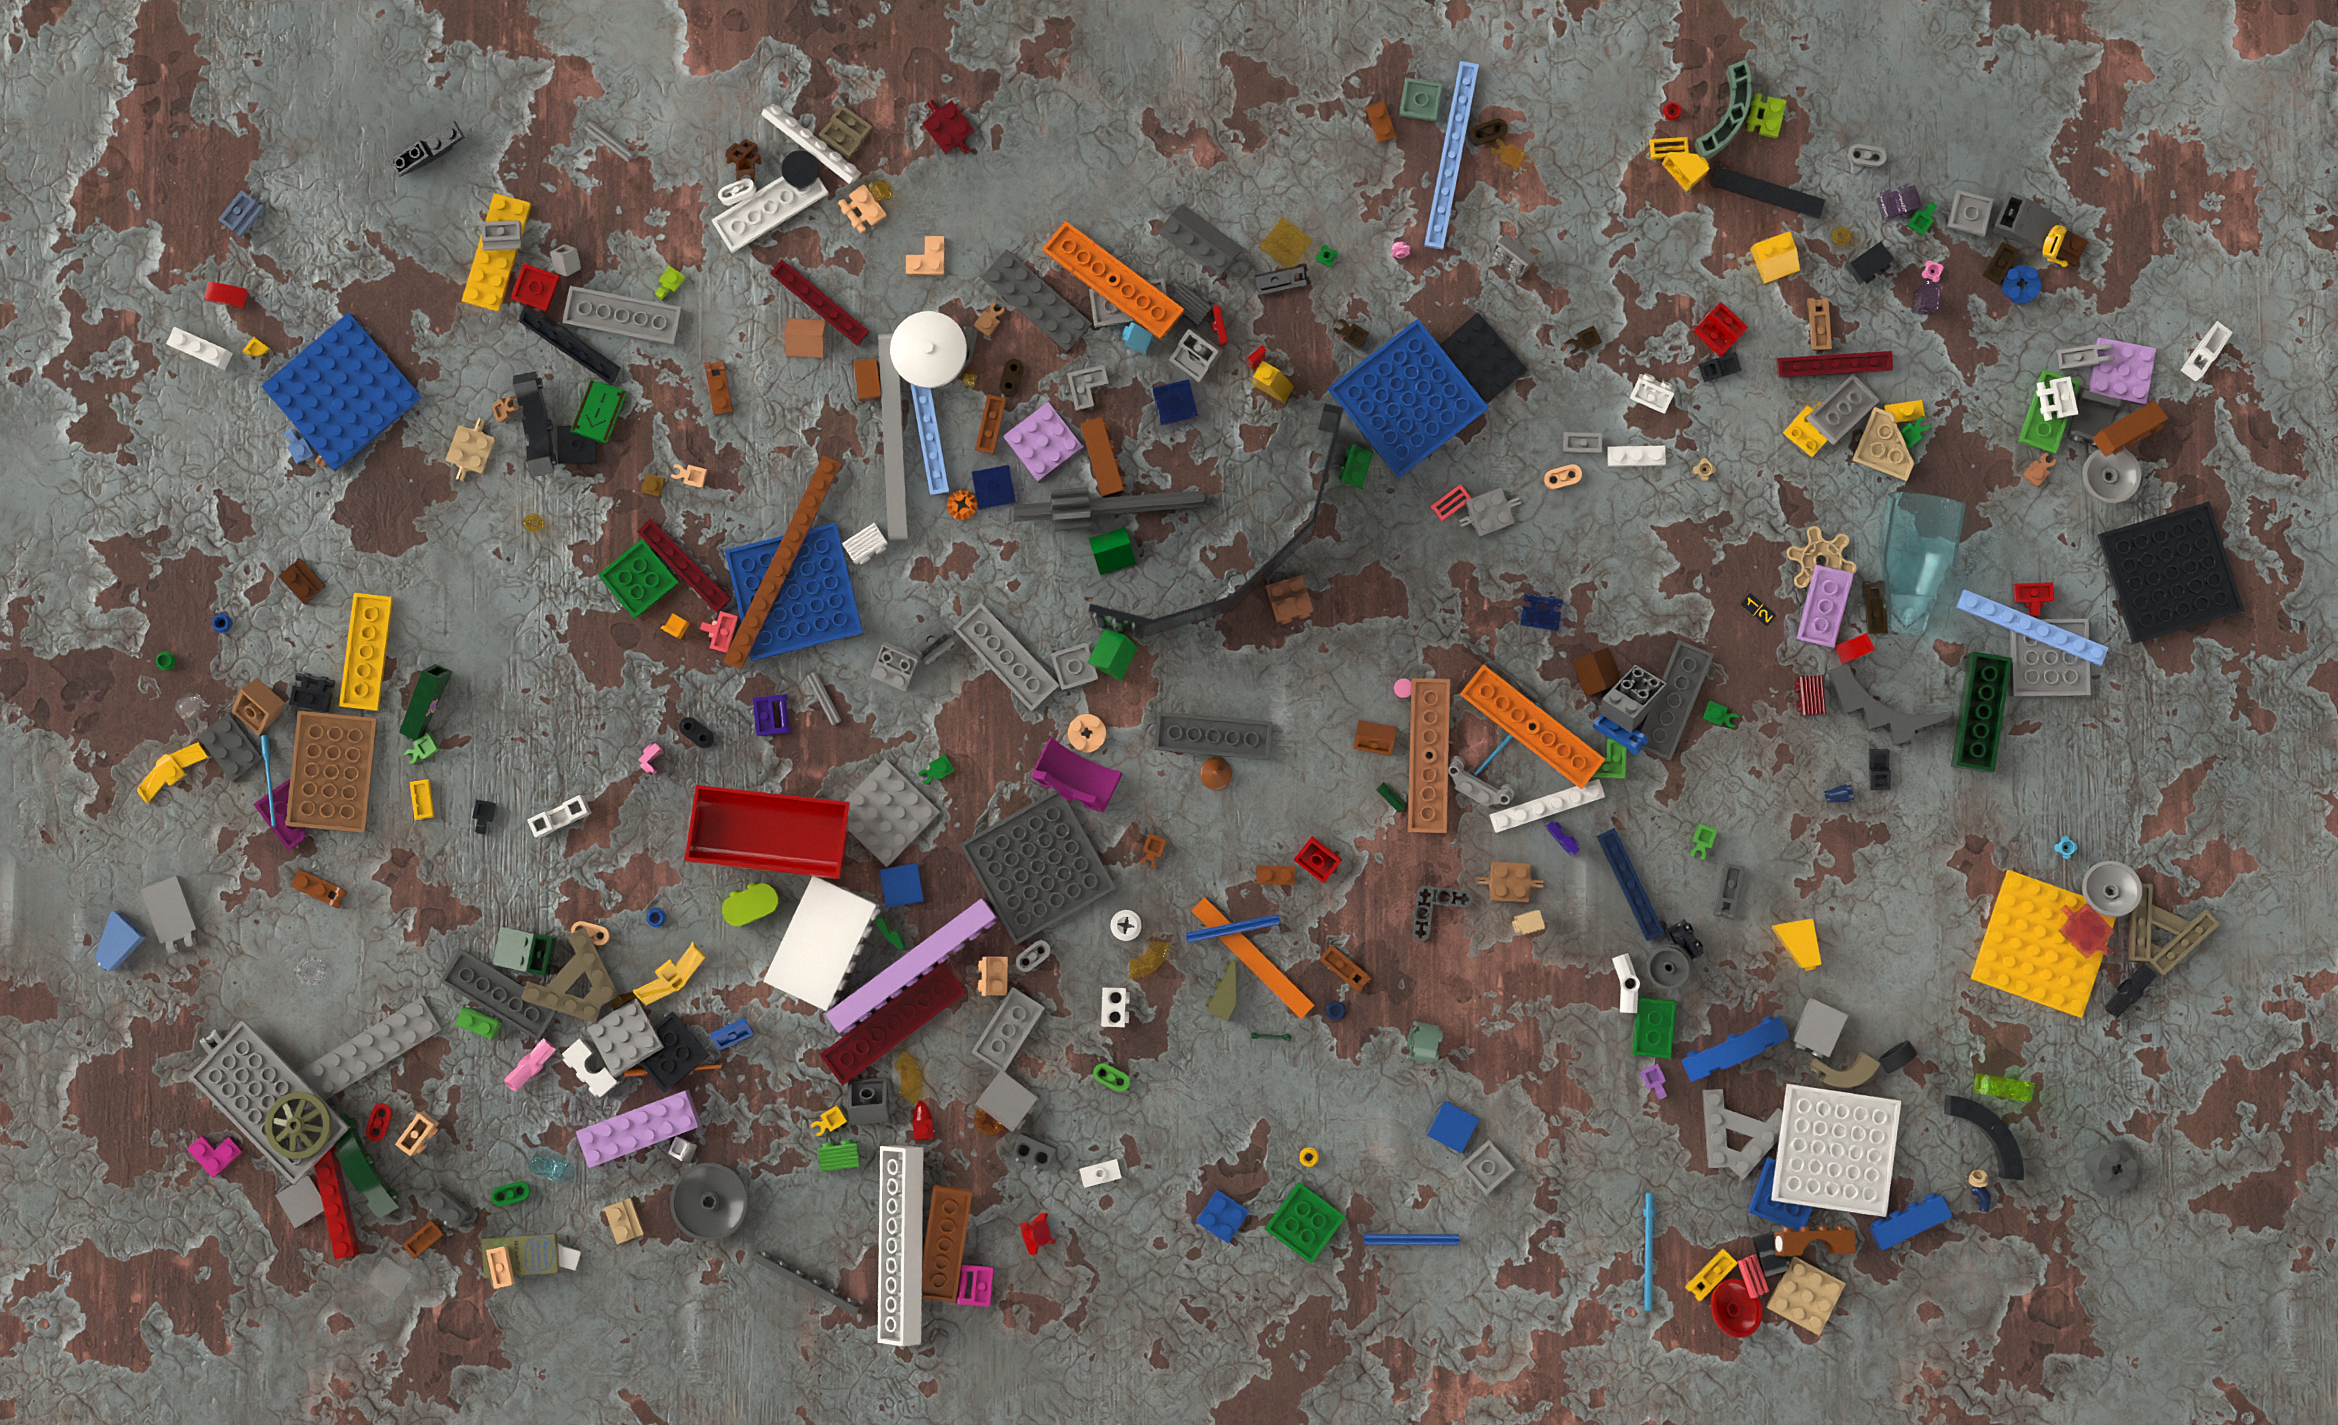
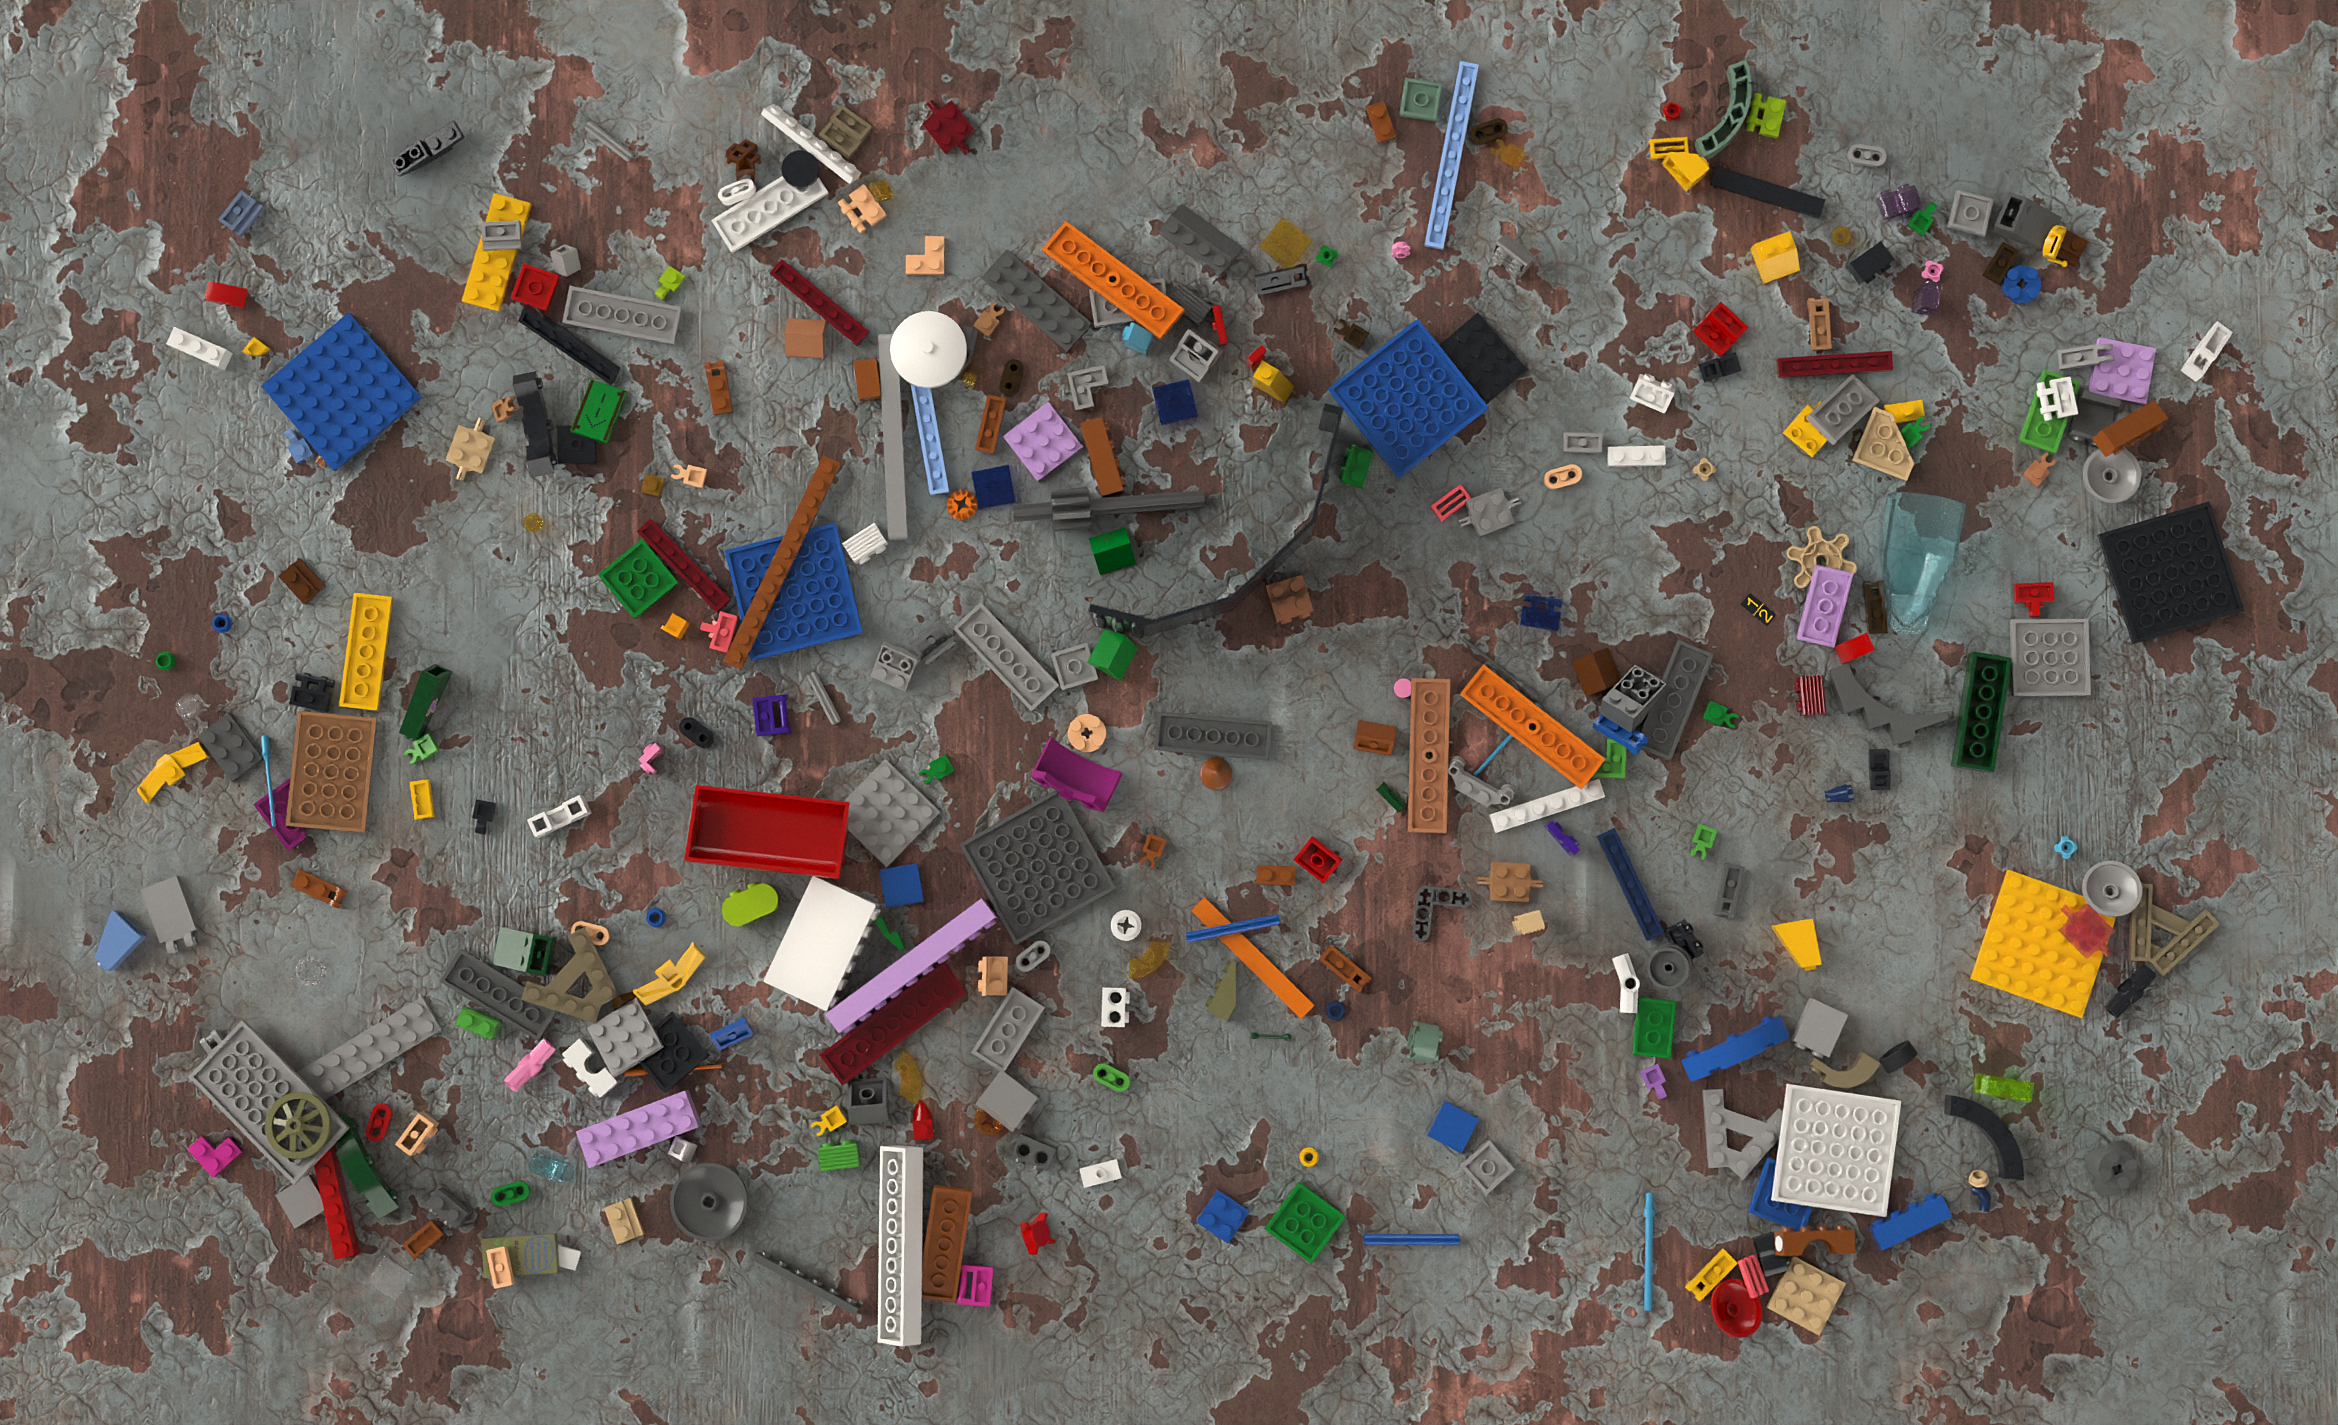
(257, 706): medium nougat slope -> none
(1586, 339): dark brown plate -> none
(2032, 627): light blue plate -> none

